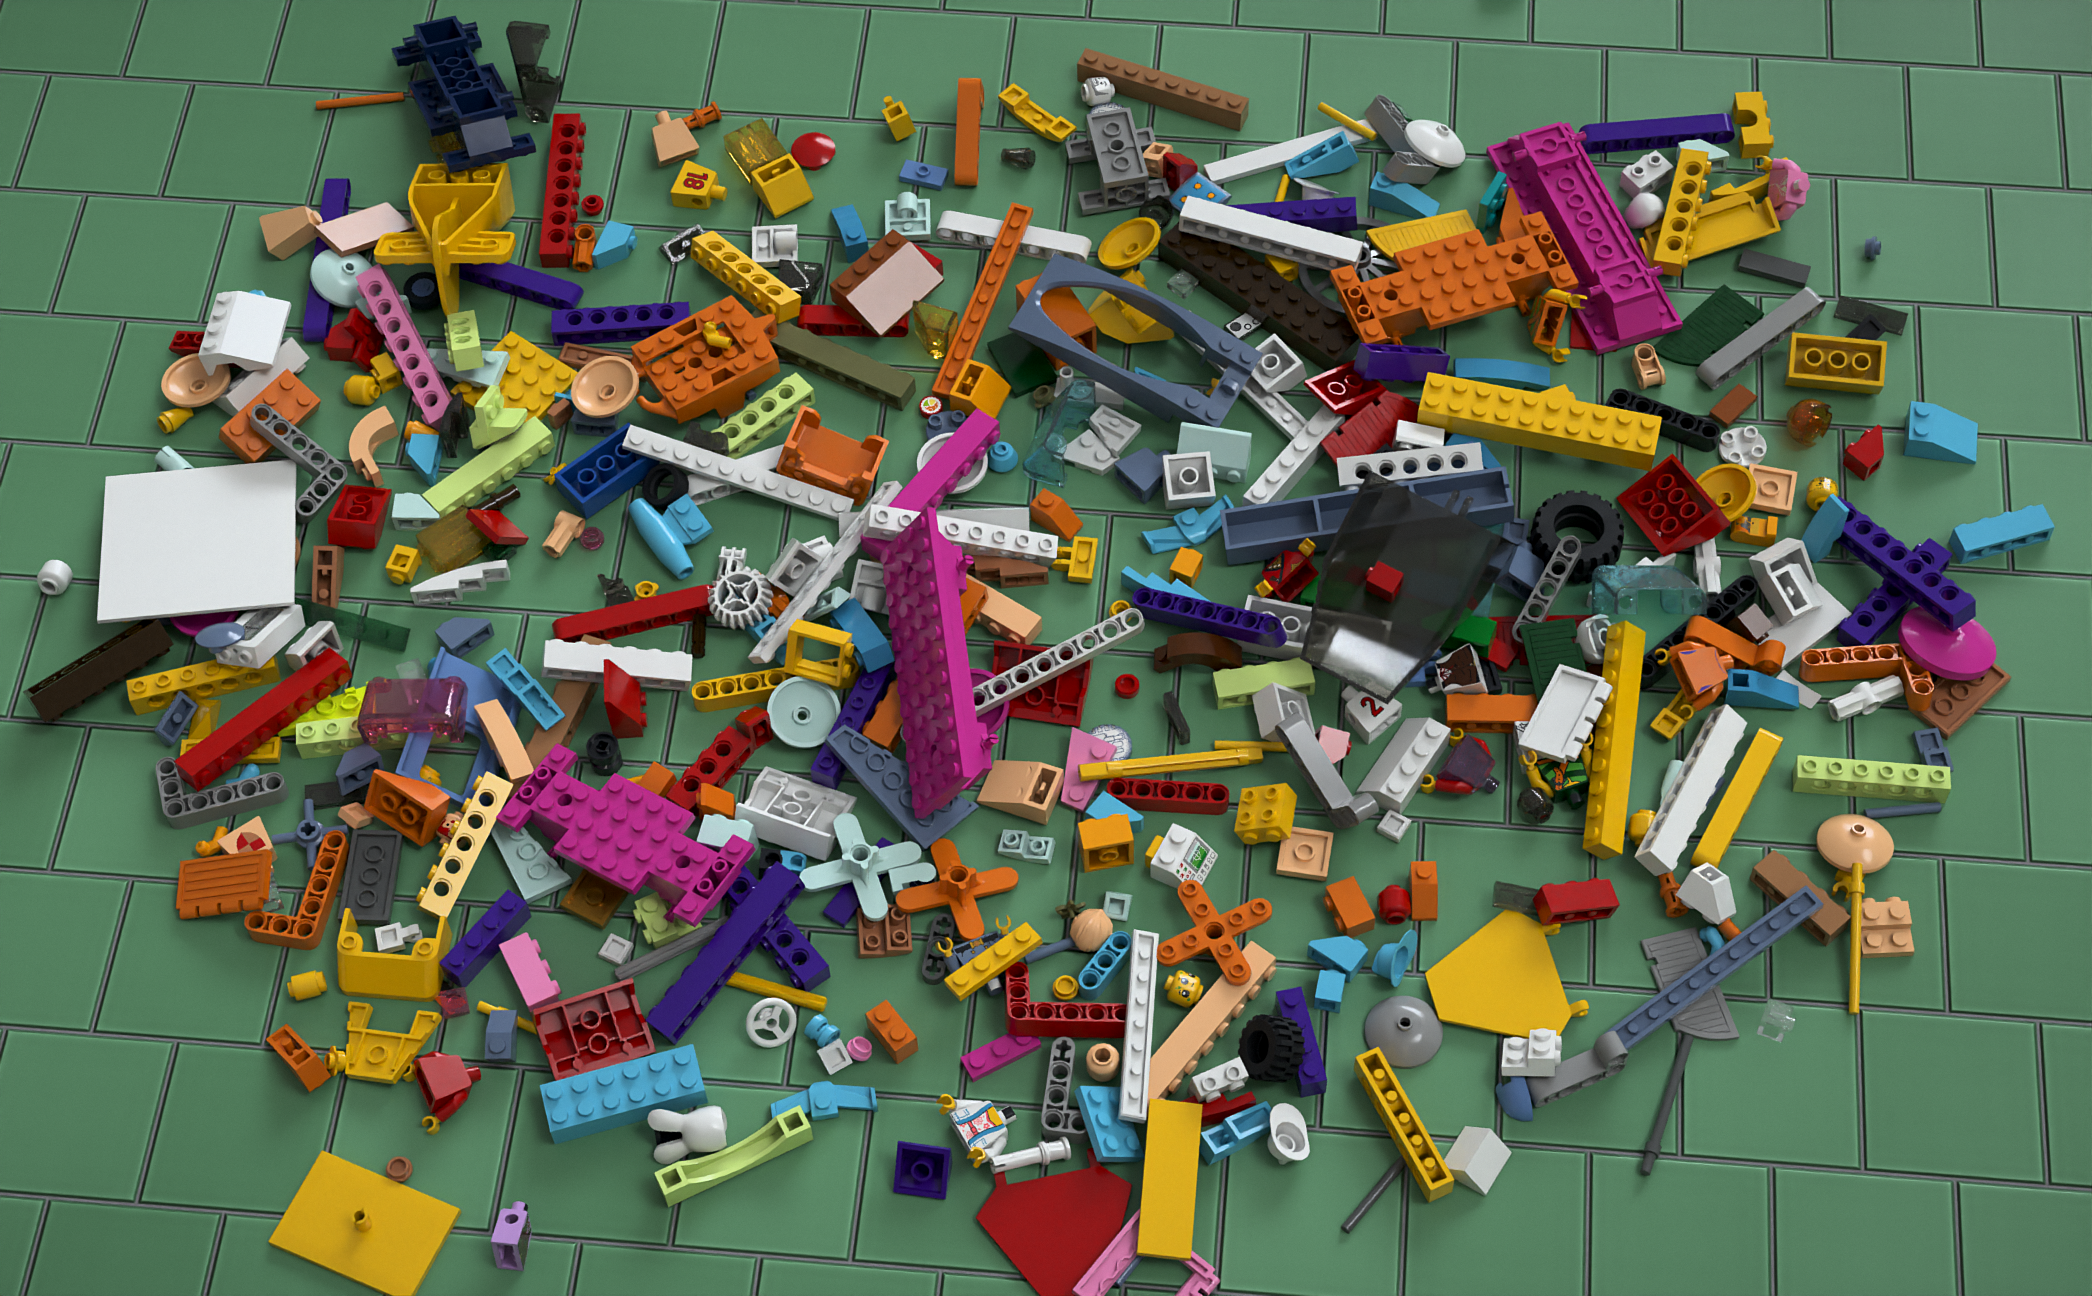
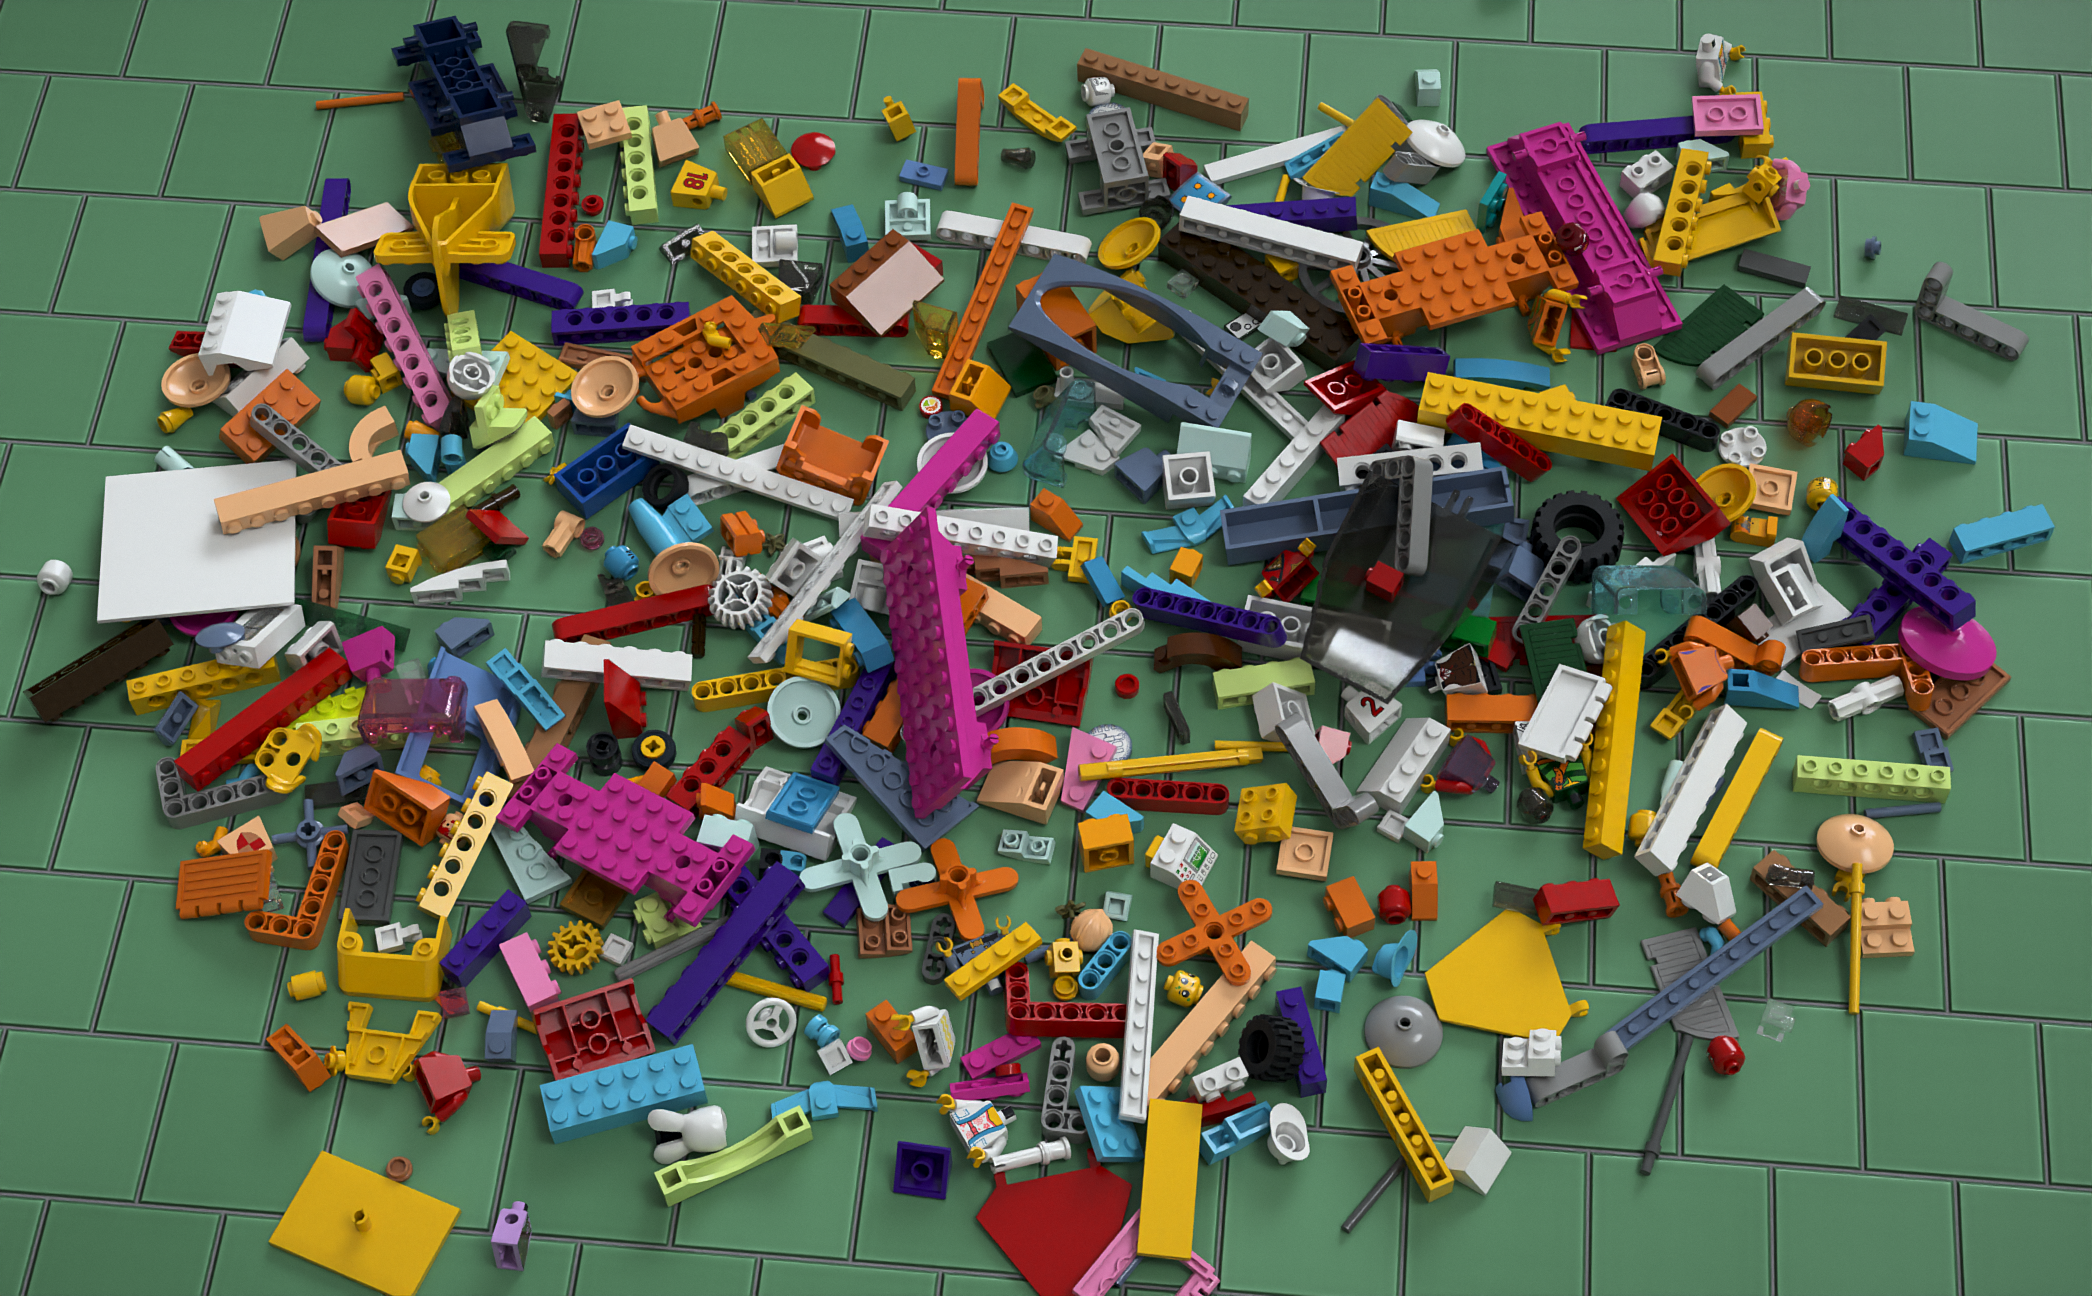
(303, 741): none -> yellow piece
(312, 492): none -> light nougat brick
(370, 653): none -> dark pink torso
(426, 509): none -> white dish
(452, 452): none -> medium azure piece
(470, 376): none -> white cylinder
(575, 947): none -> yellow gear
(604, 124): none -> light nougat plate
(609, 298): none -> white plate
(621, 562): none -> dark azure head
(639, 168): none -> yellowish green brick
(663, 753): none -> black wheel
(682, 568): none -> light nougat dish
(741, 533): none -> orange brick
(774, 543): none -> olive plant
(785, 334): none -> clear yellow panel
(802, 803): none -> dark azure tile
(836, 979): none -> red bar
(933, 1038): none -> white torso
(991, 1088): none -> dark pink plate
(1008, 1069): none -> red tile
(1024, 745): none -> orange arch
(1063, 958): none -> yellow brick
(1102, 581): none -> dark azure tile
(1284, 328): none -> light aqua slope
(1359, 151): none -> yellow piece
(1414, 509): none -> light grey beam
(1426, 825): none -> light aqua slope
(1428, 87): none -> light aqua slope
(1499, 442): none -> red beam
(1572, 239): none -> dark red head
(1712, 62): none -> white torso
(1725, 1055): none -> red head
(1727, 115): none -> bright pink plate
(1762, 183): none -> yellow brick
(1791, 877): none -> clear smoke bar
(1836, 634): none -> dark grey tile
(1963, 320): none -> light grey beam

